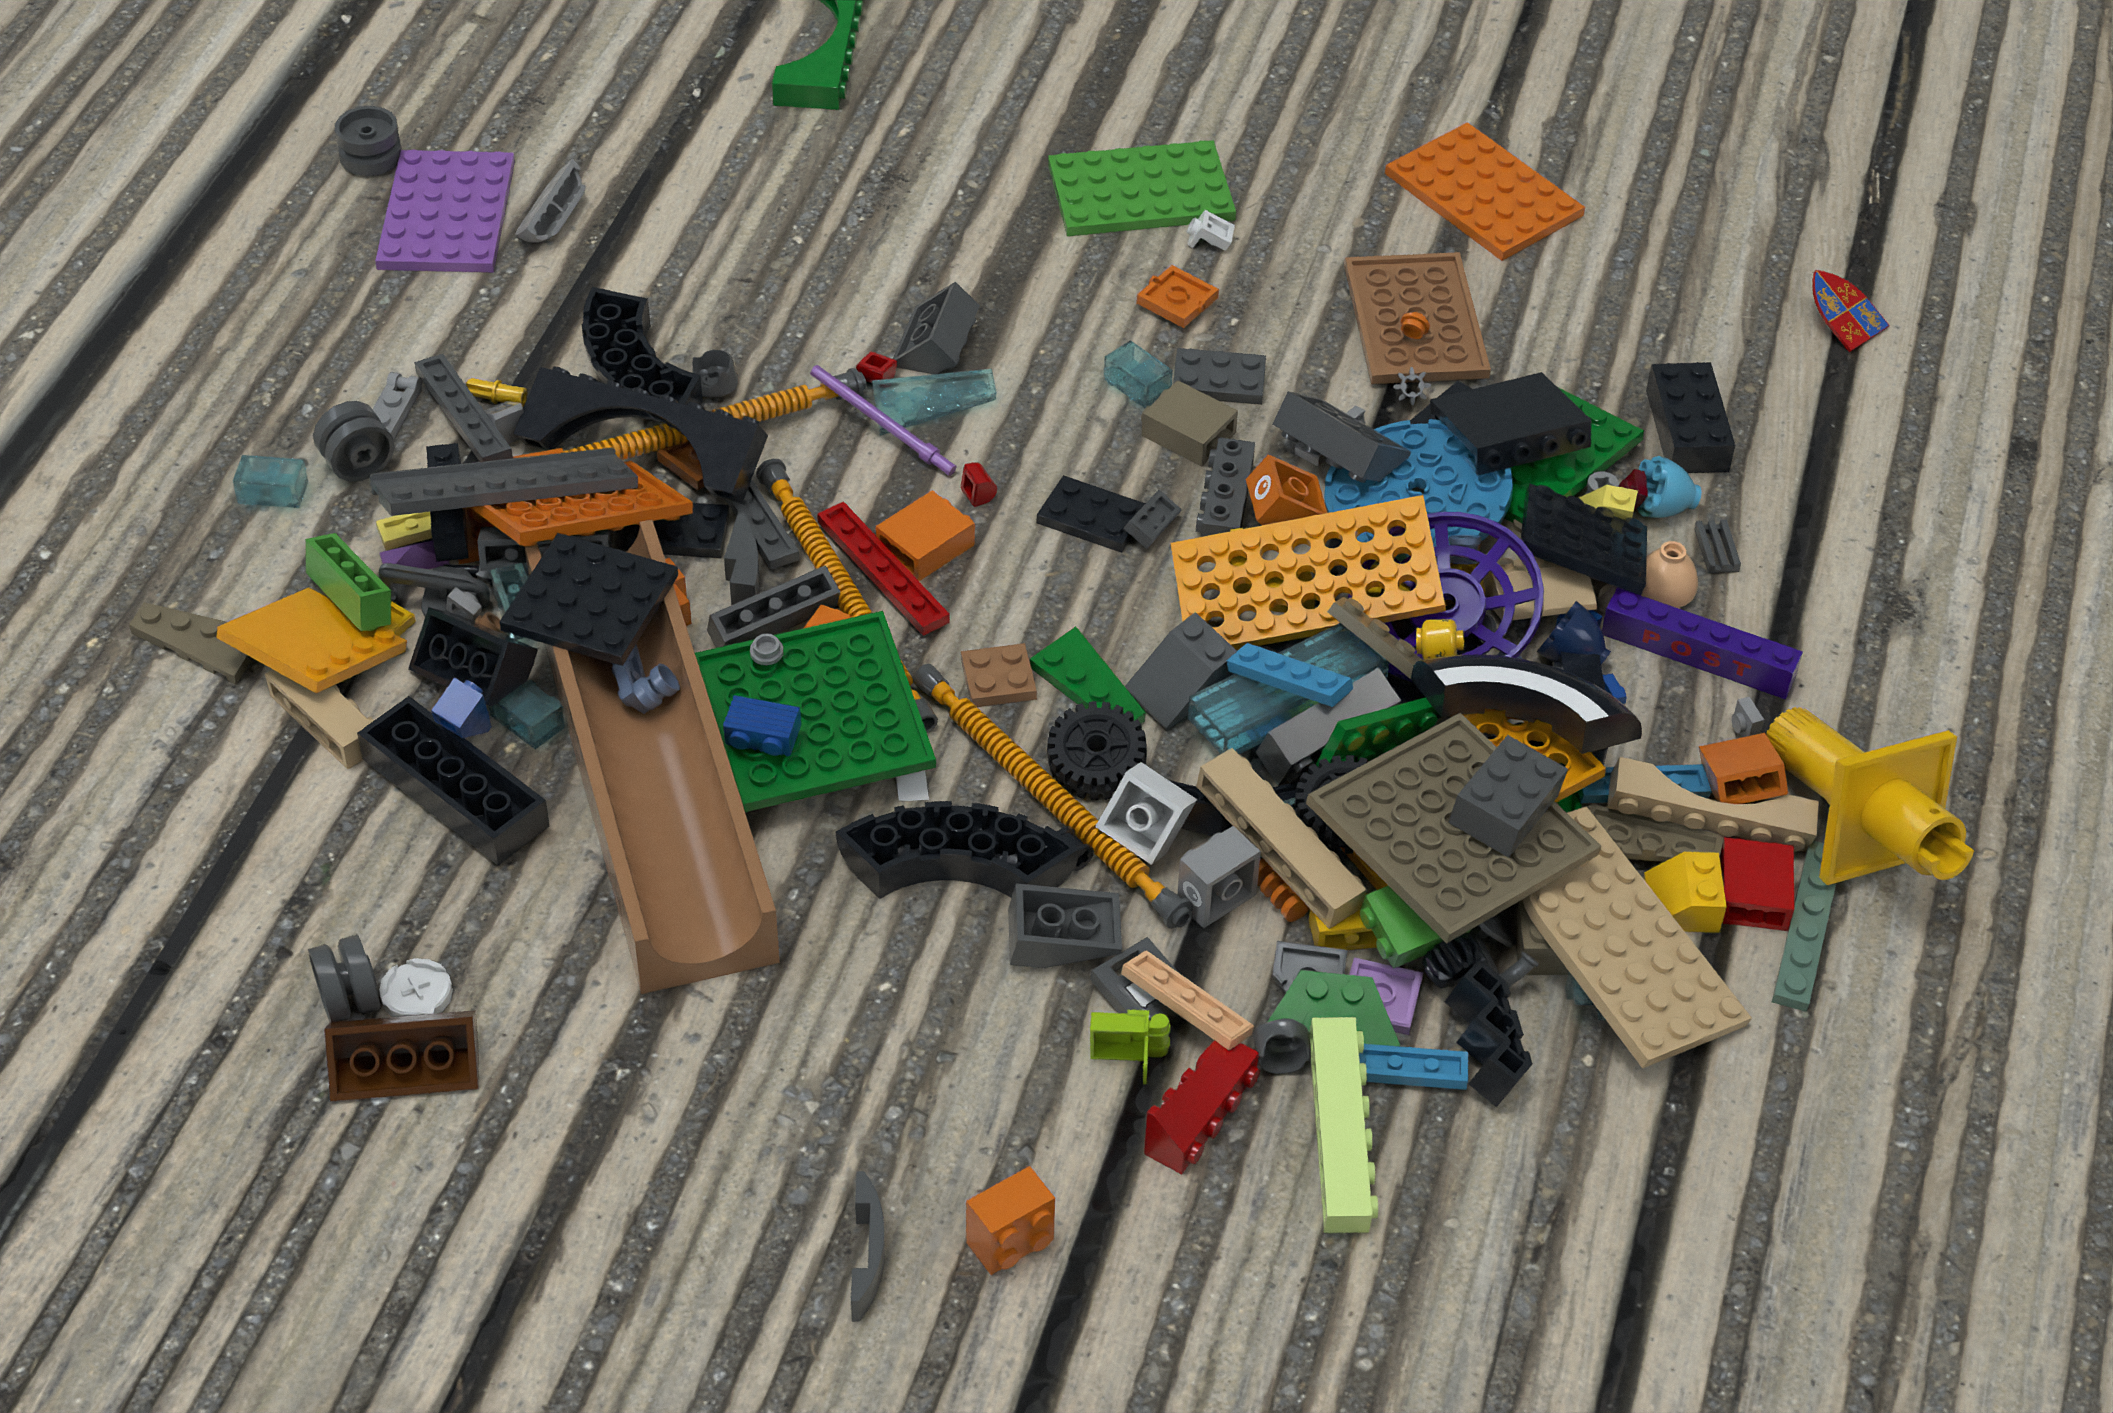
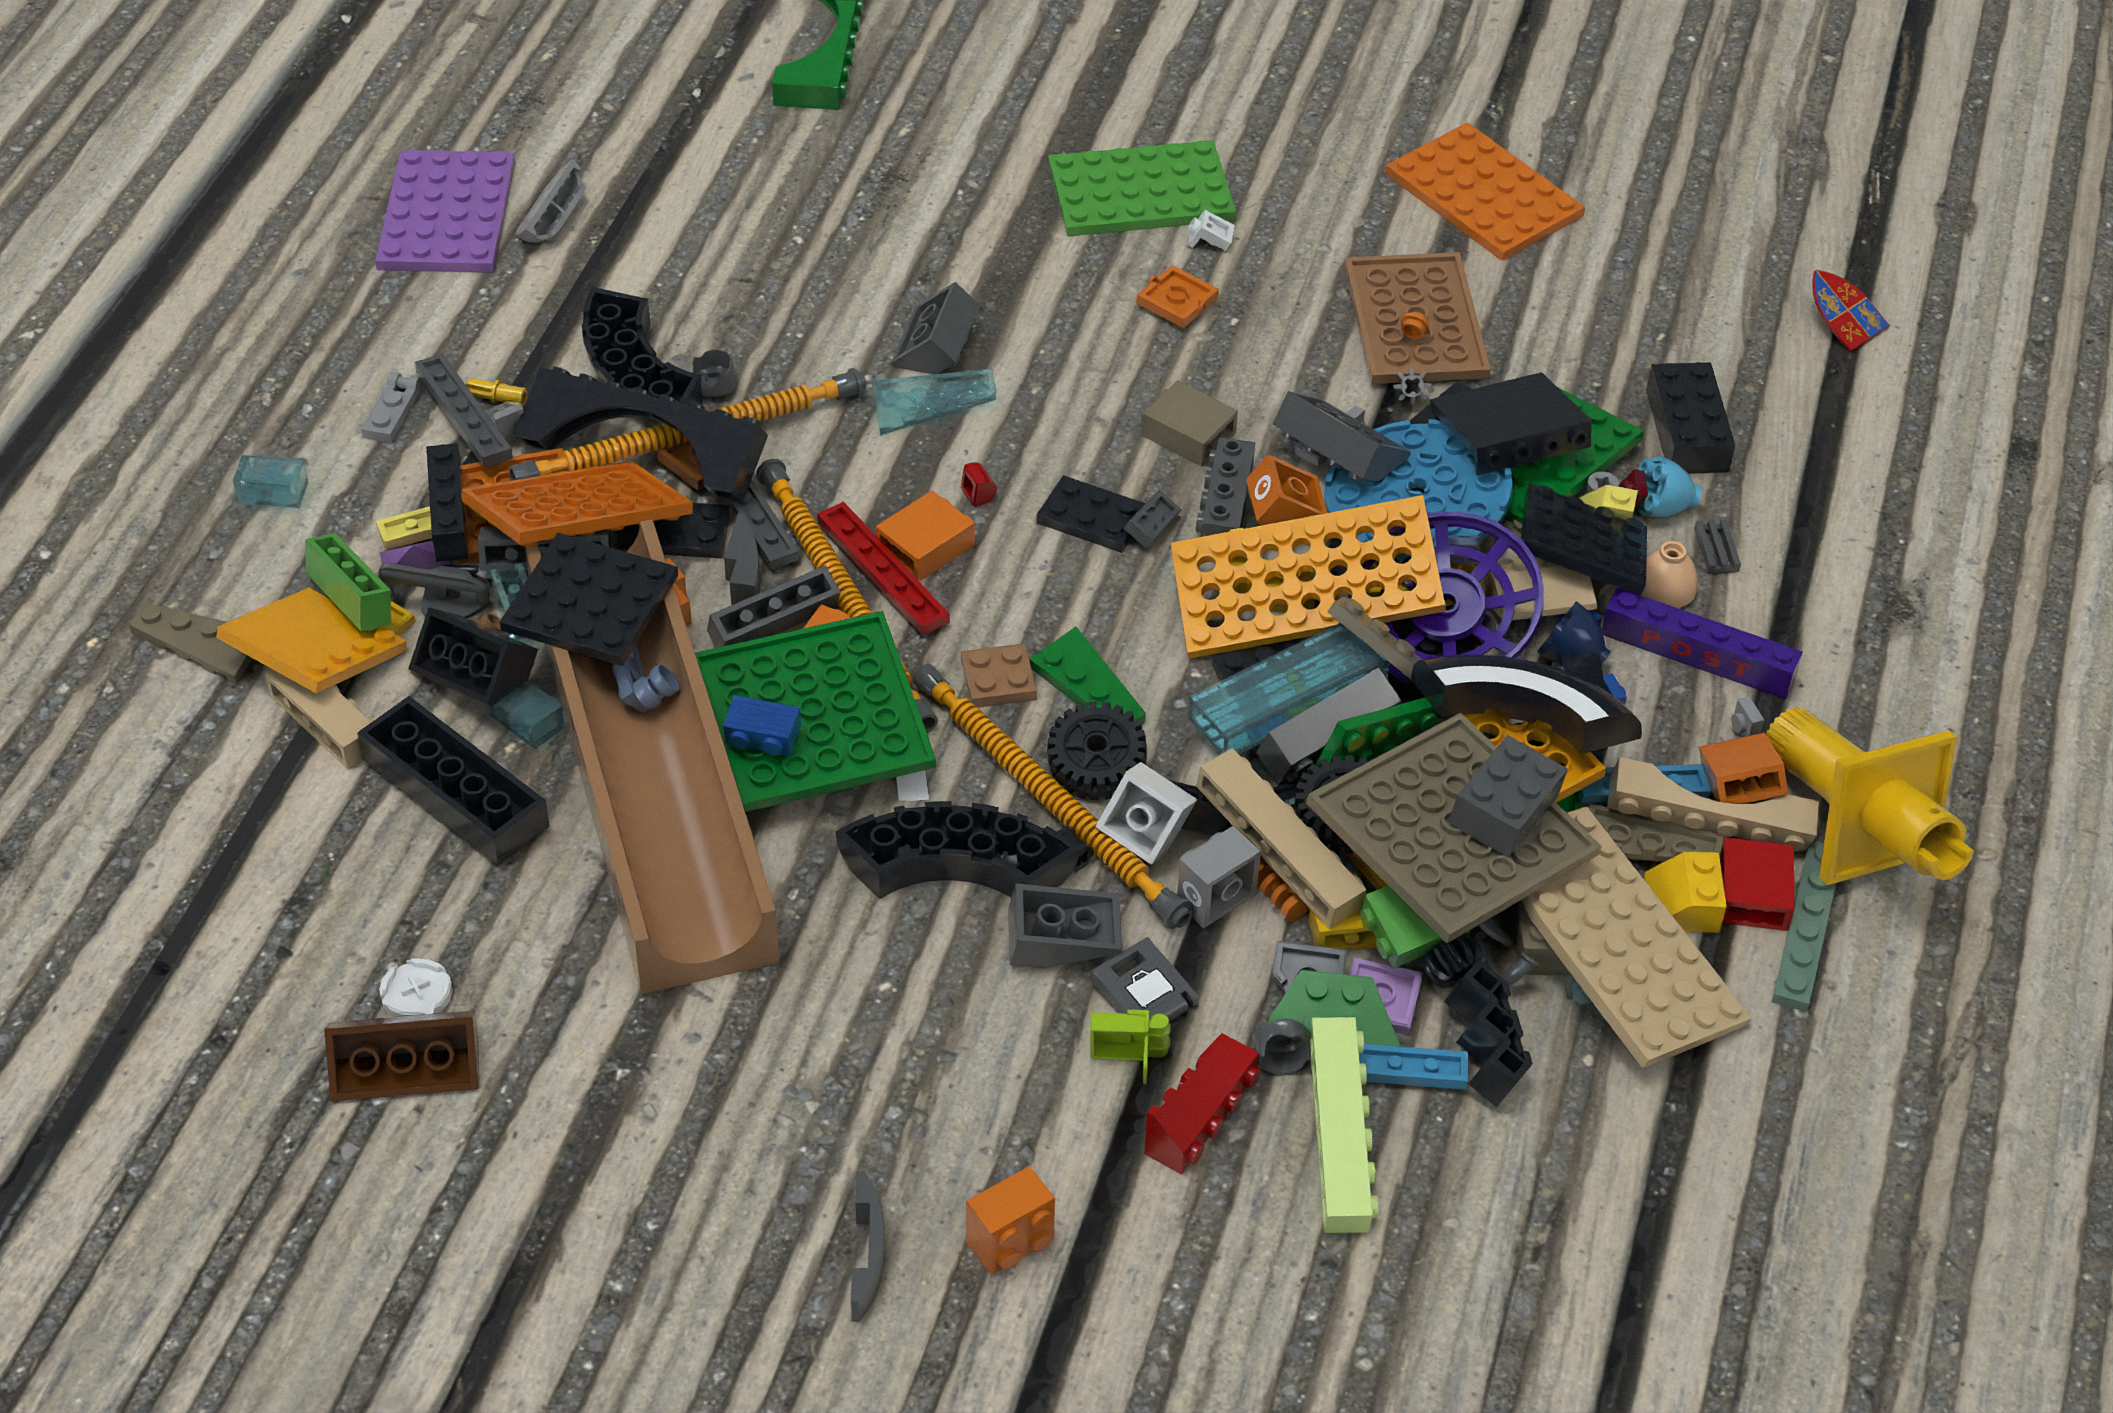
(349, 977): dark grey wheel -> none
(353, 441): dark grey wheel -> none
(368, 140): dark grey wheel -> none
(462, 709): slope -> none
(463, 604): light grey plate -> none
(501, 481): dark grey plate -> none
(766, 649): light grey plate -> none
(877, 367): red brick -> none
(926, 452): medium lavender bar -> none
(1137, 373): clear light blue brick -> none
(1181, 665): dark grey slope -> none
(1187, 1000): light nougat tile -> none
(1222, 374): dark grey plate -> none
(1289, 674): dark azure plate -> none
(1439, 638): yellow head -> none

